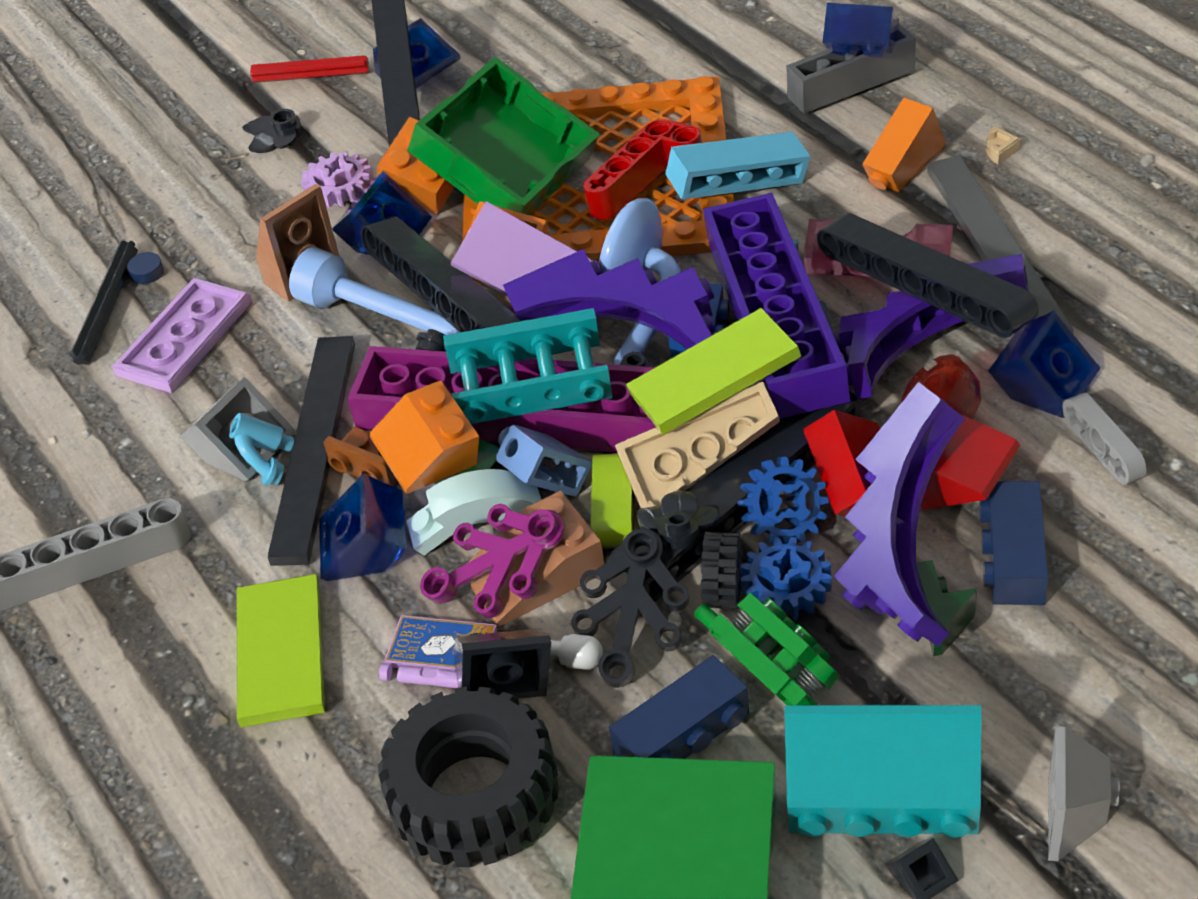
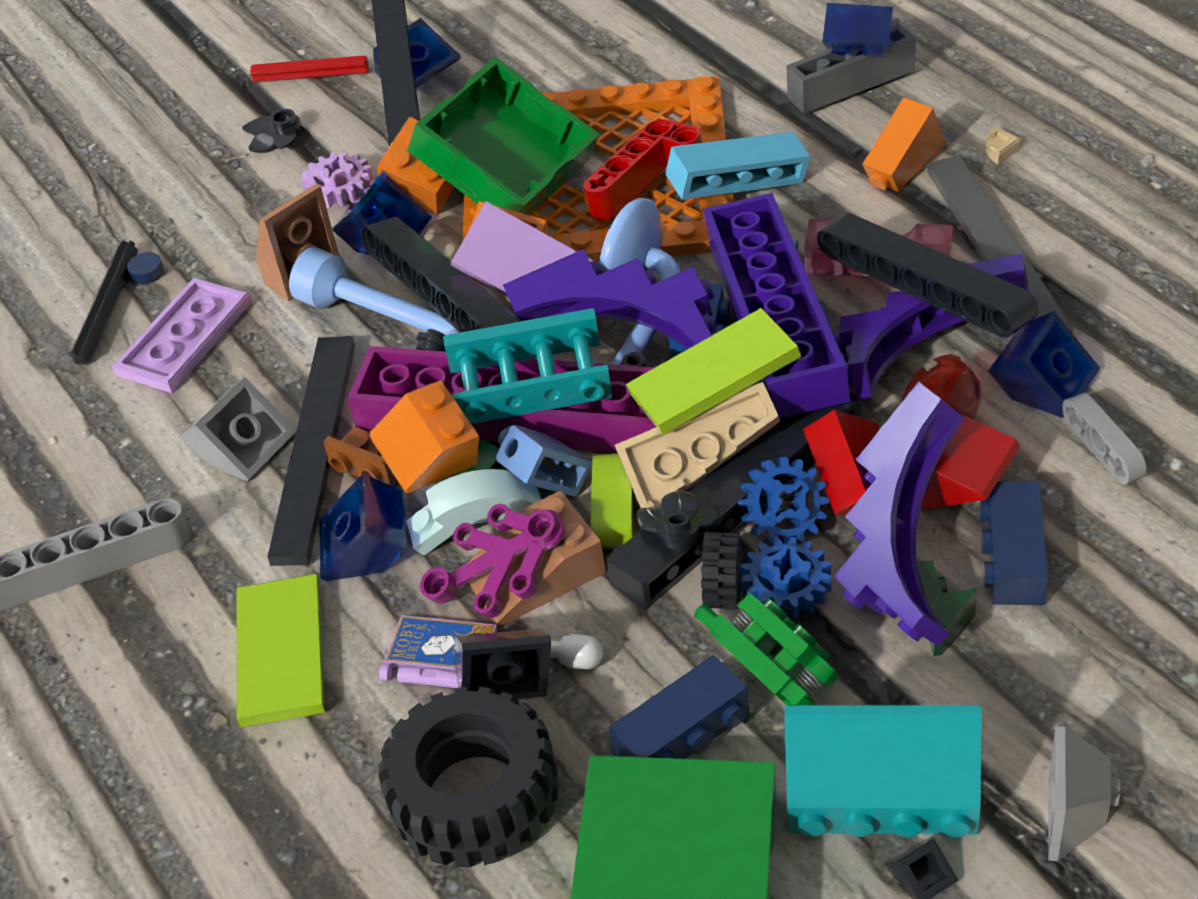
(258, 433): medium azure plant -> none
(631, 599): black plant -> none

